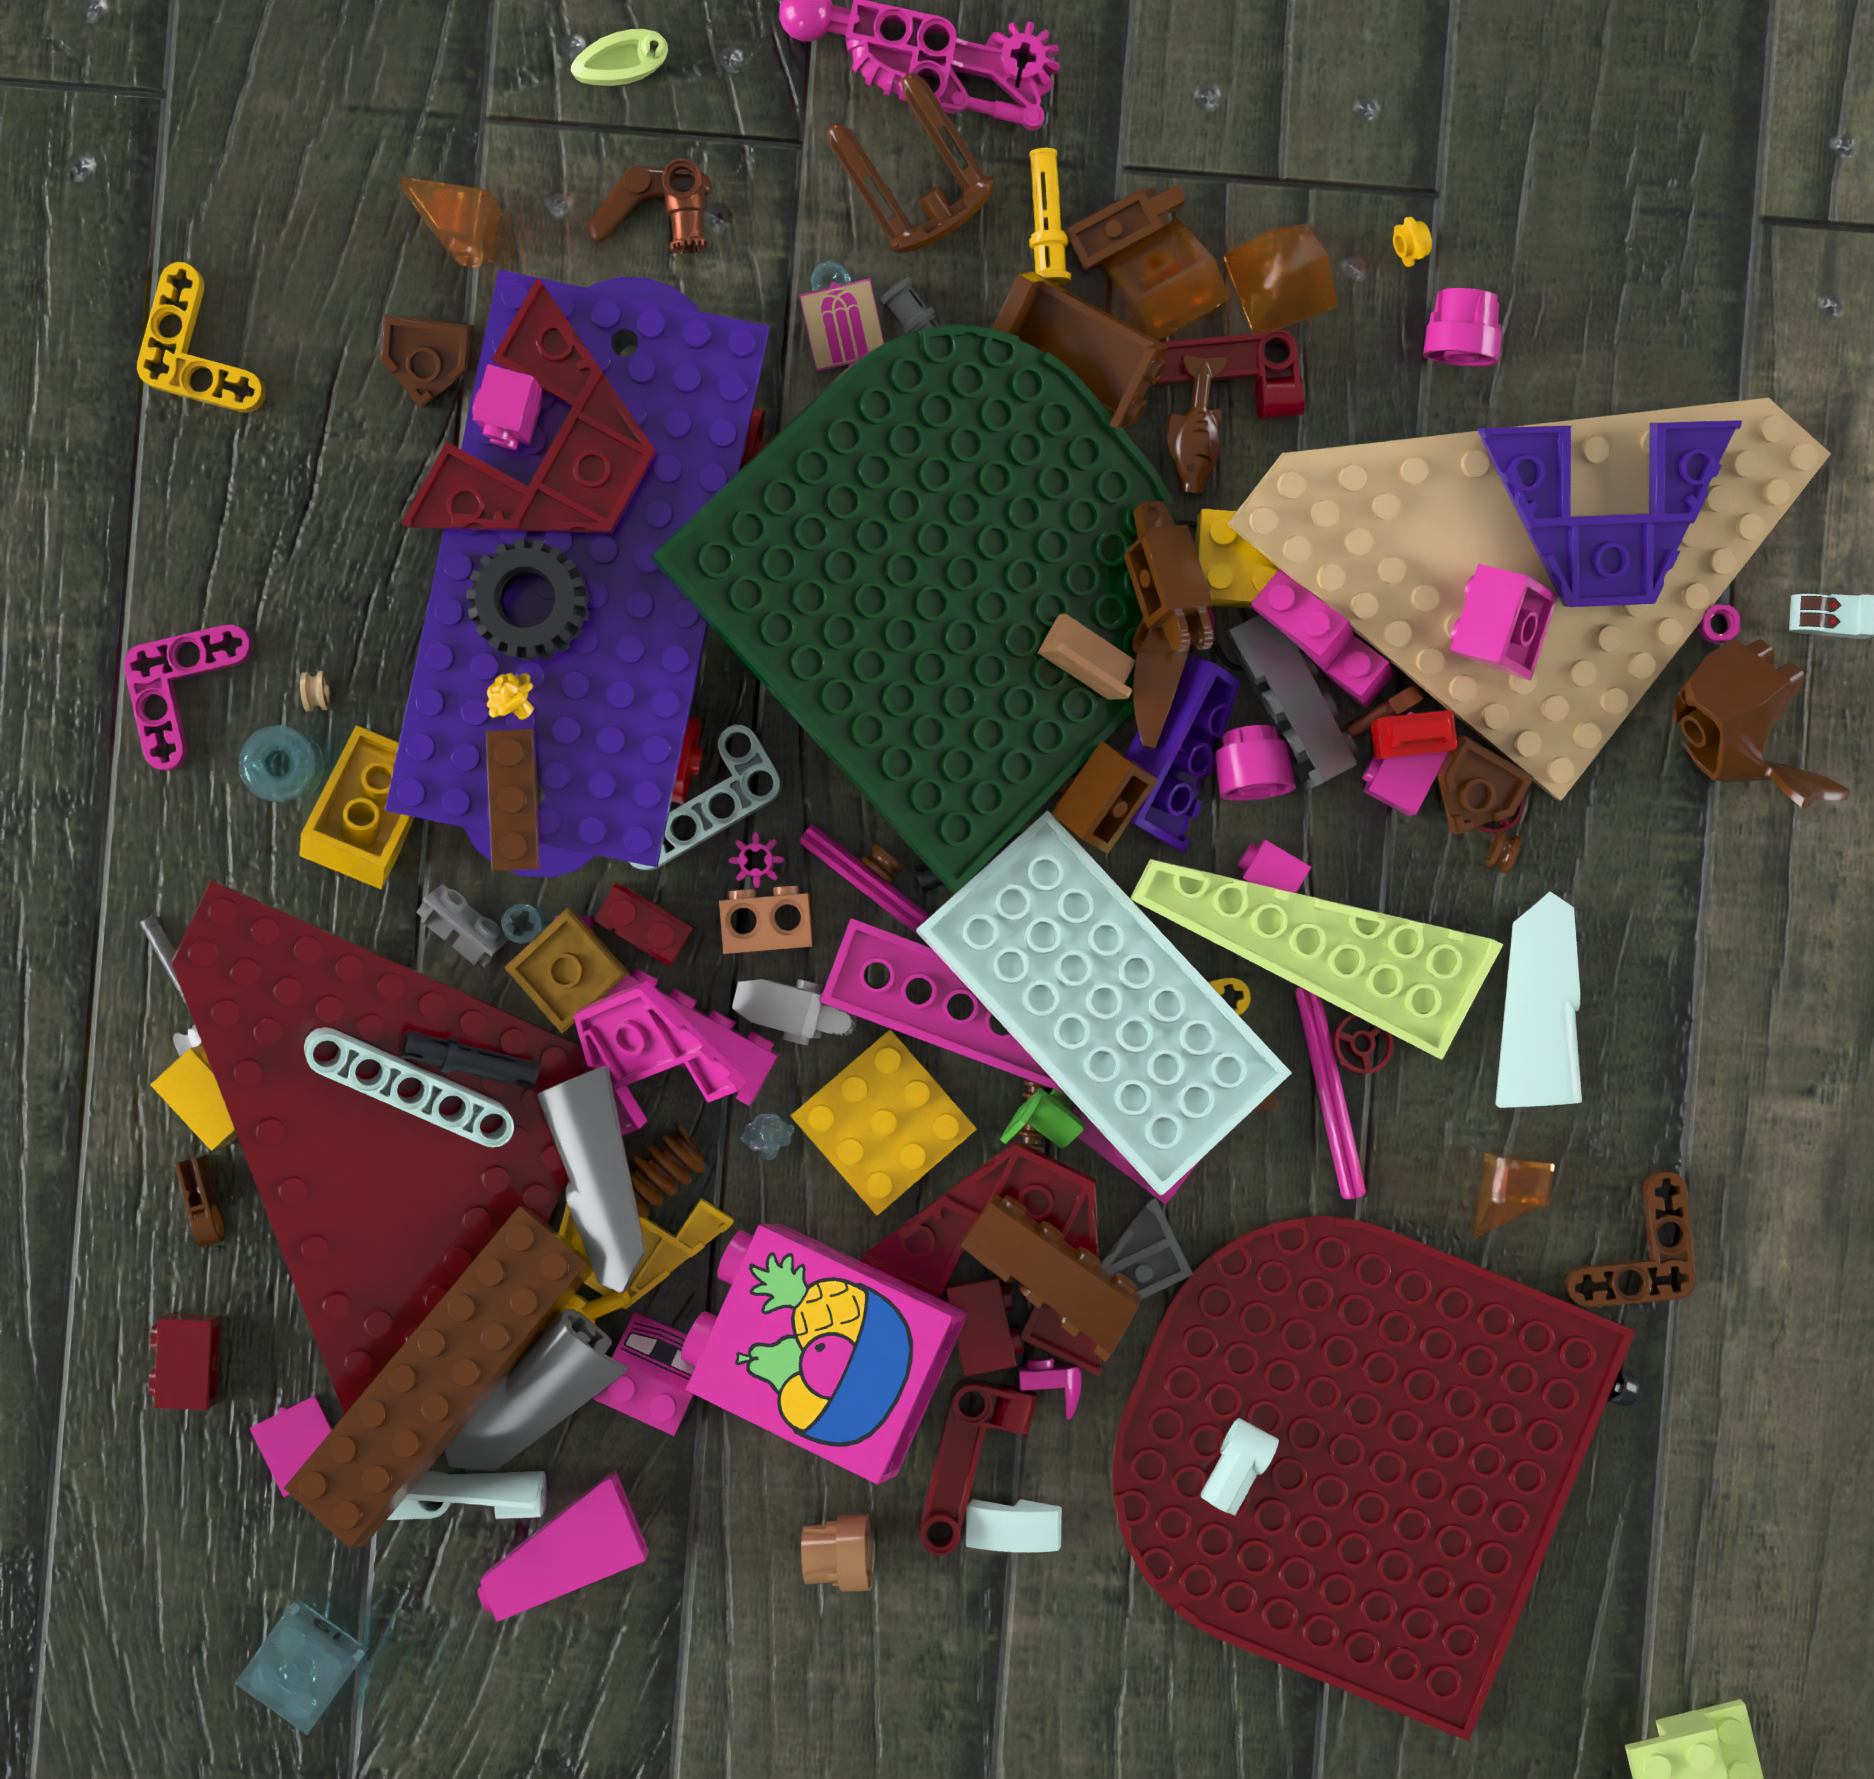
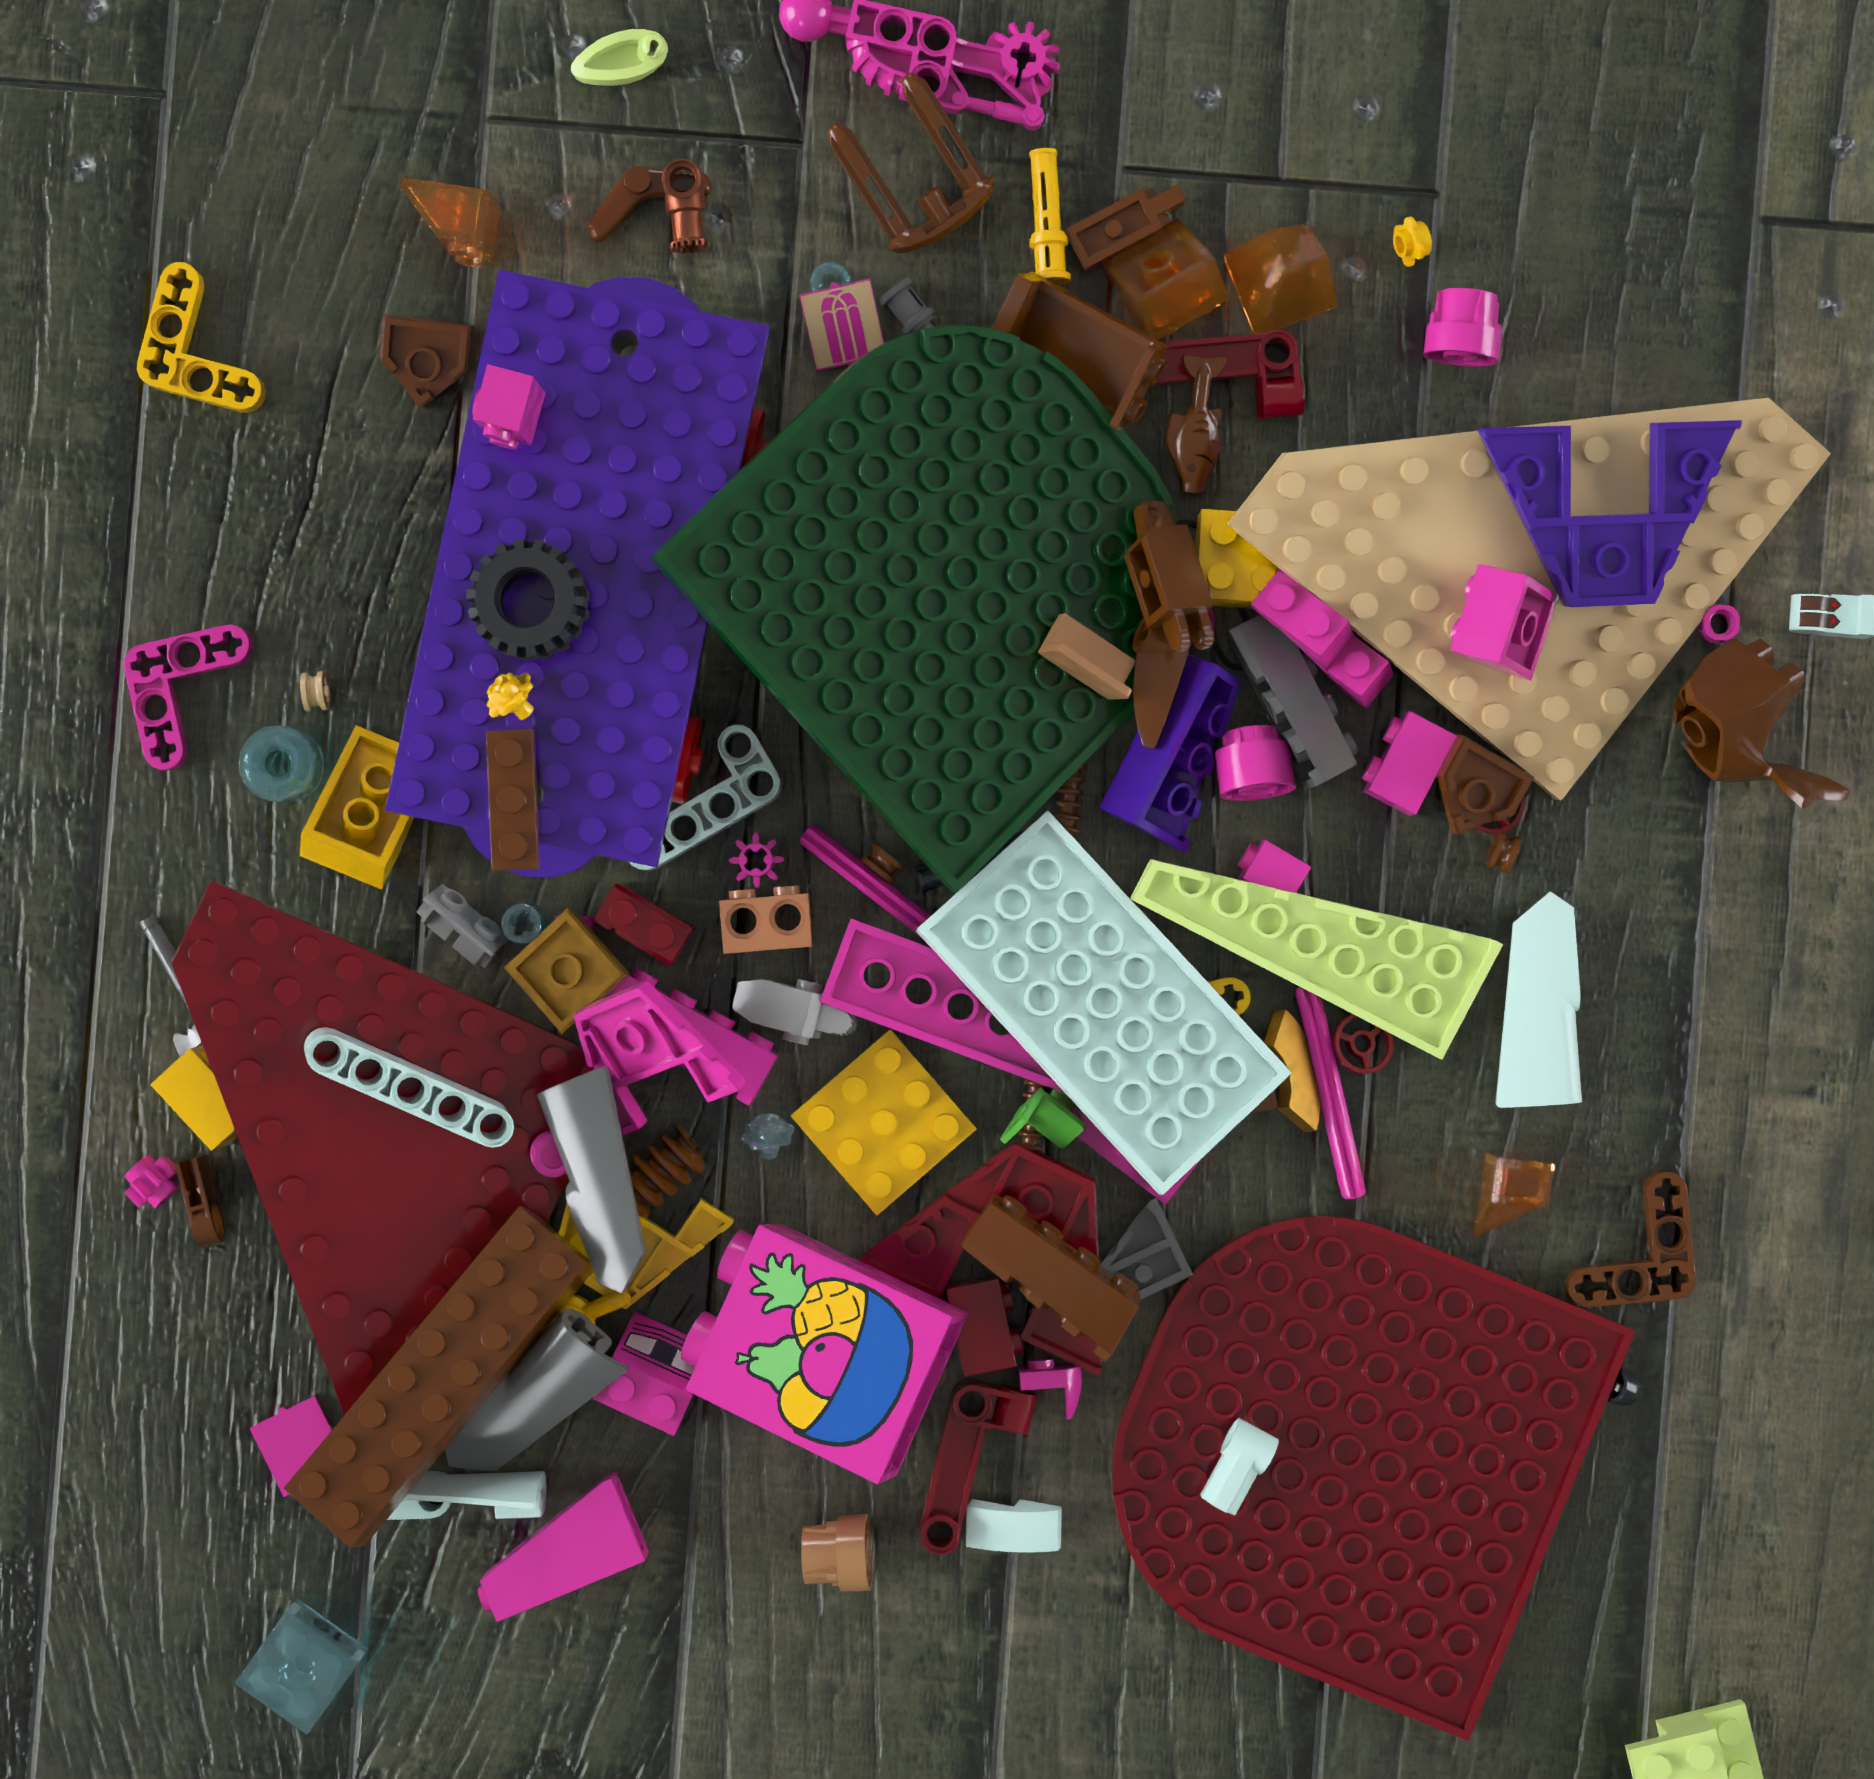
(151, 1181): none -> dark pink gear
(185, 1361): dark red brick -> none
(456, 1056): black pin -> none
(546, 1157): none -> dark pink tile
(586, 470): dark red wing -> none
(1104, 797): reddish brown brick -> none
(1299, 1091): none -> pearl gold tile
(1390, 707): copper bar -> none
(1413, 735): red piece -> none

